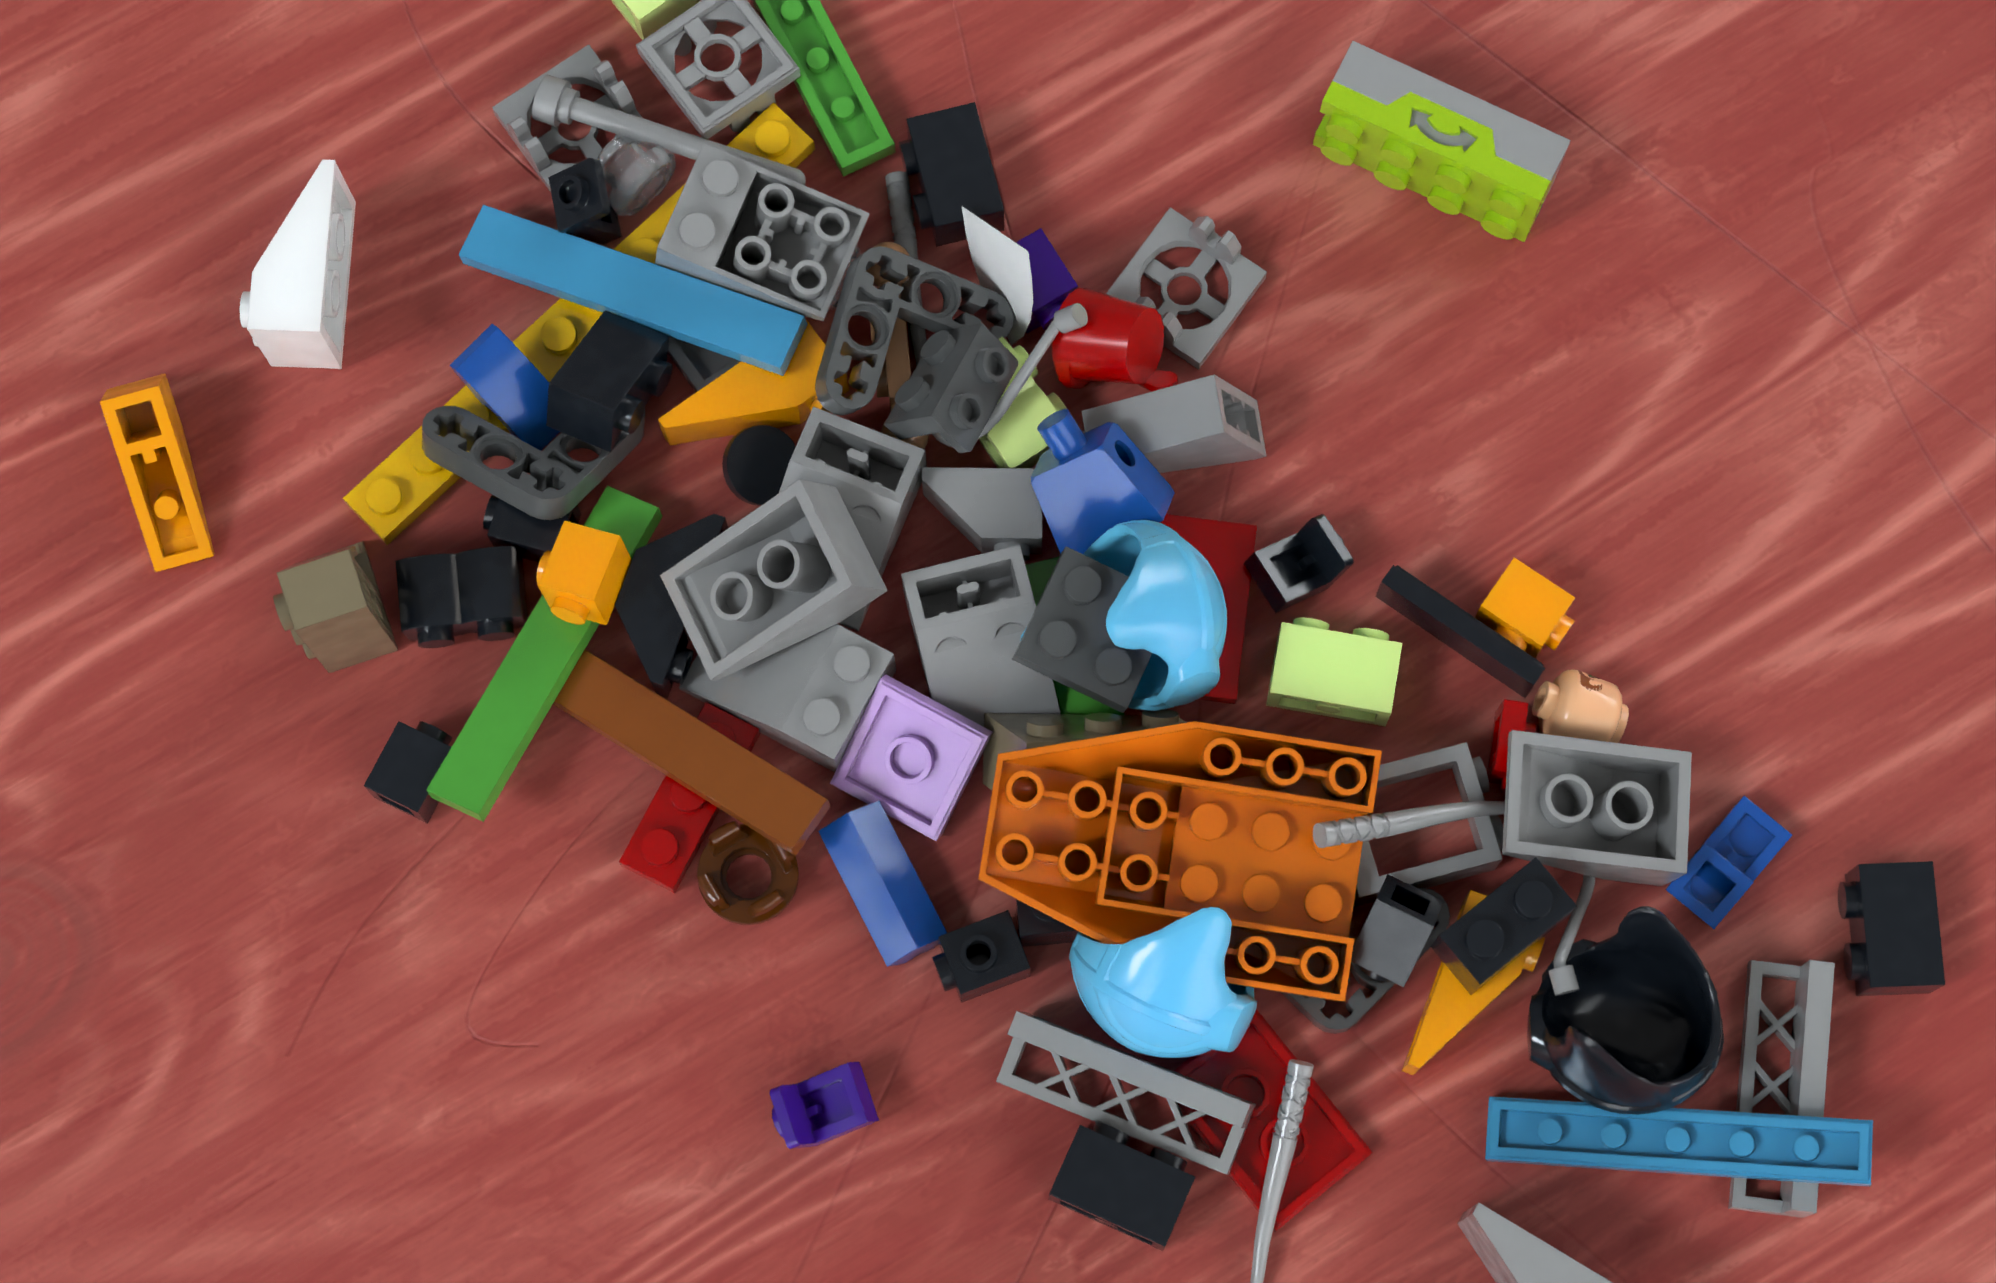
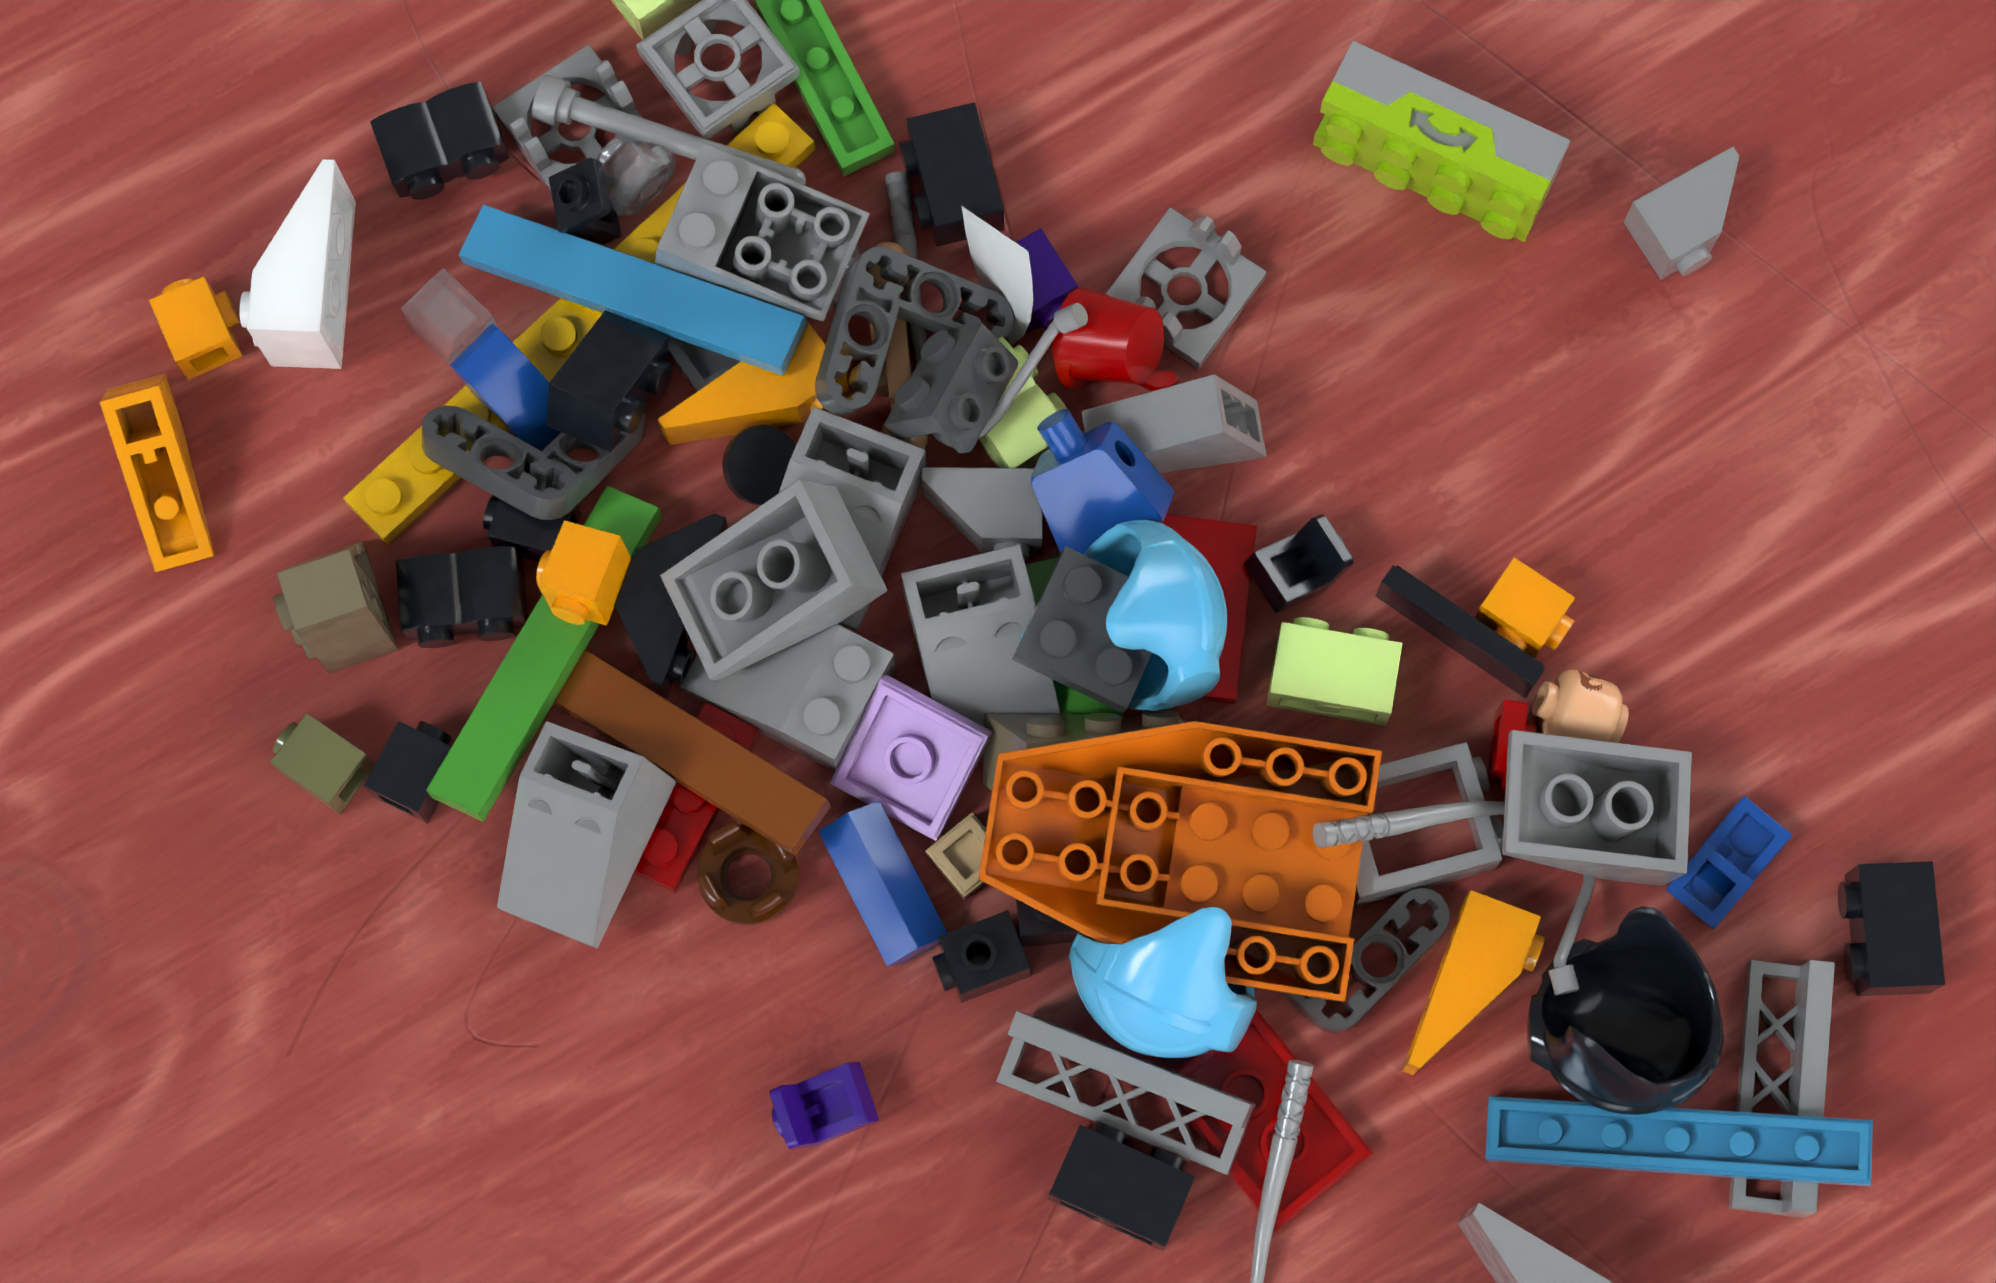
(197, 325): none -> light orange brick
(321, 762): none -> olive brick
(440, 141): none -> black brick
(446, 316): none -> clear brick
(578, 832): none -> light grey slope
(960, 855): none -> tan tile
(1395, 931): brick -> none
(1503, 926): black brick -> none
(1684, 217): none -> light grey slope

